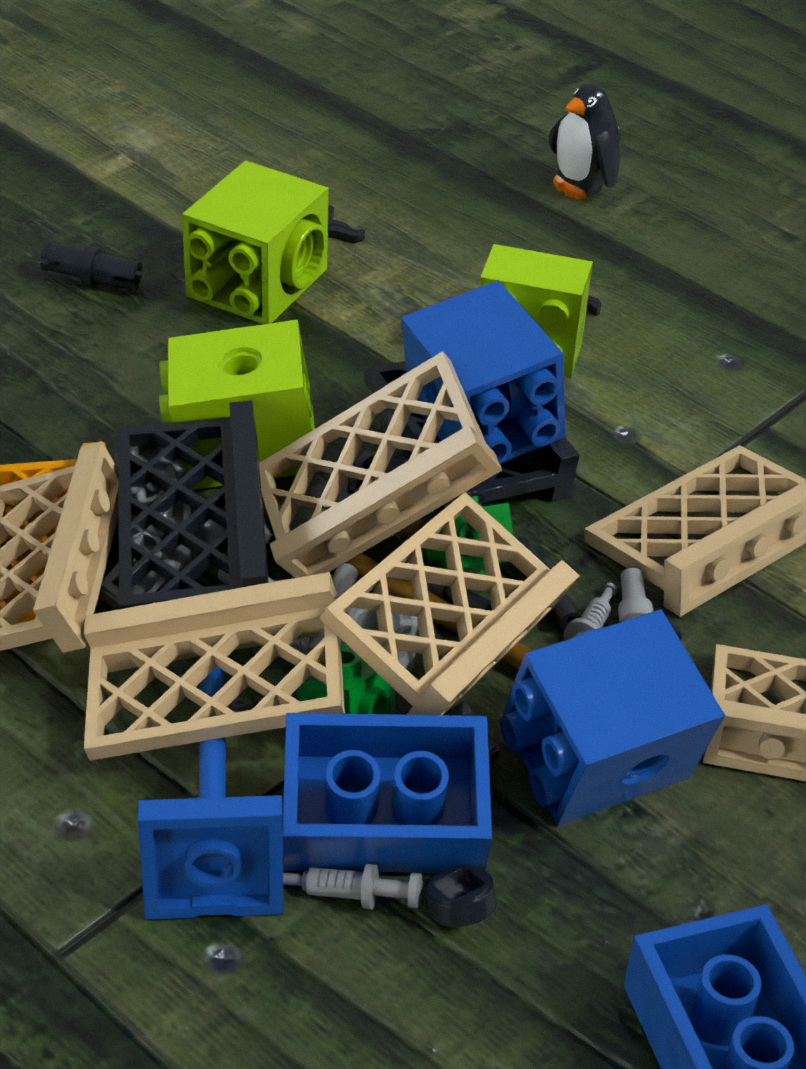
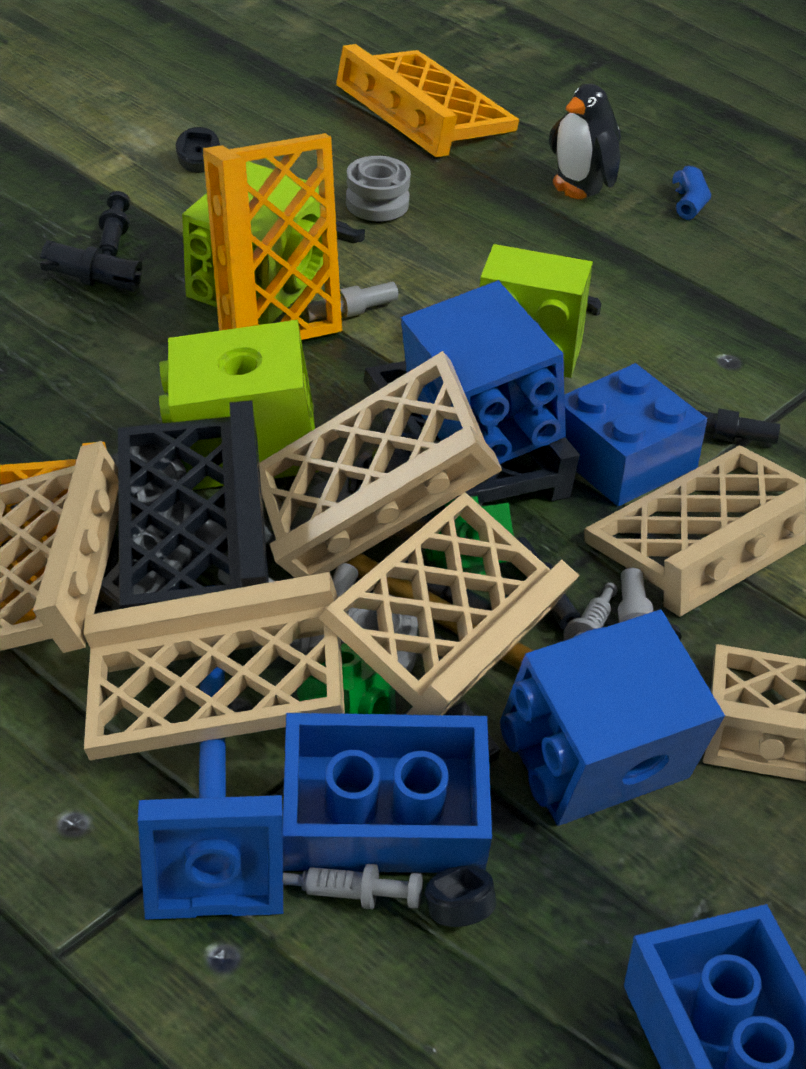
(114, 222): none -> black piece
(190, 147): none -> black tile
(232, 237): none -> light orange fence
(354, 301): none -> light grey bar
(378, 188): none -> light grey wheel
(420, 98): none -> light orange fence
(632, 433): none -> blue brick
(695, 189): none -> blue arm
(728, 425): none -> black bar

